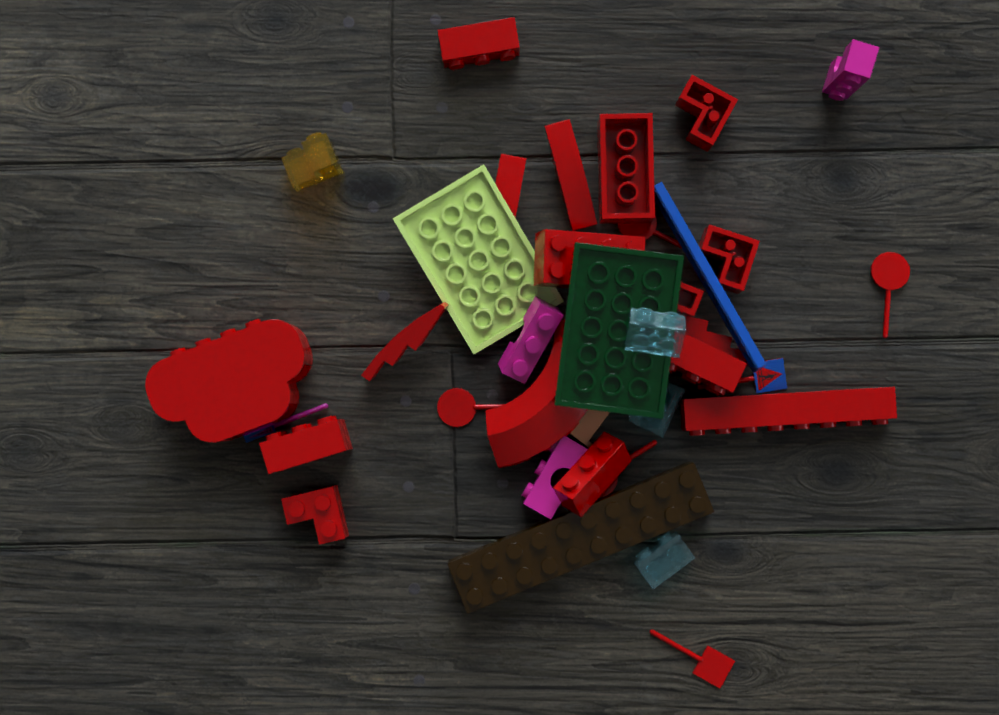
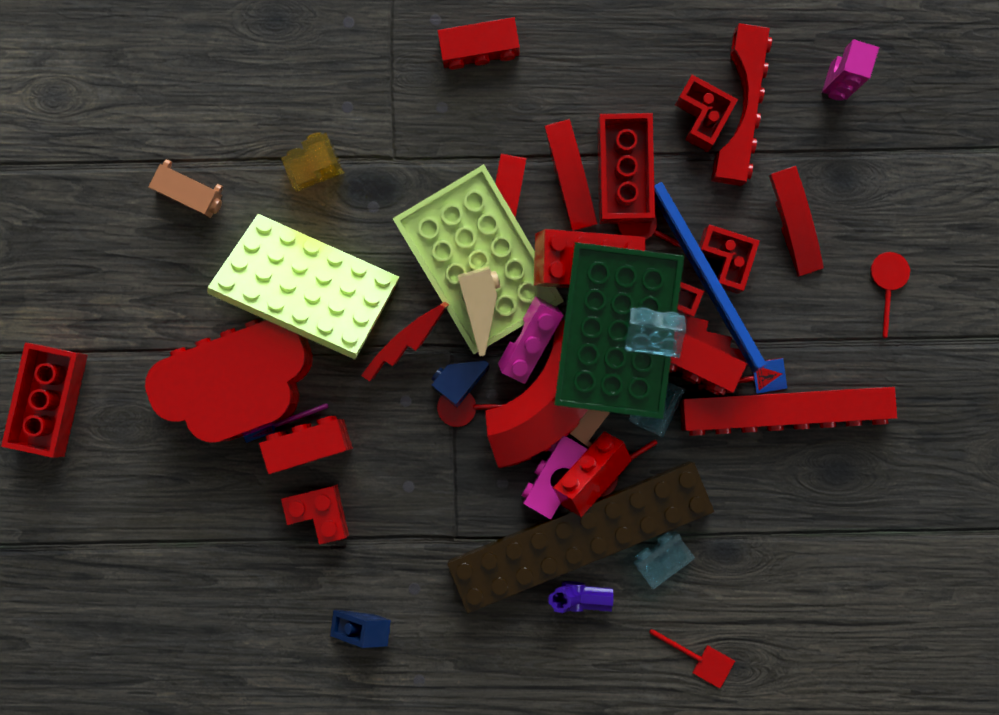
(44, 400): none -> red brick
(186, 190): none -> nougat brick
(304, 286): none -> yellowish green plate
(360, 628): none -> dark blue slope
(458, 380): none -> dark blue slope
(480, 300): none -> tan slope
(578, 596): none -> dark purple piece
(748, 53): none -> red arch
(796, 221): none -> red slope

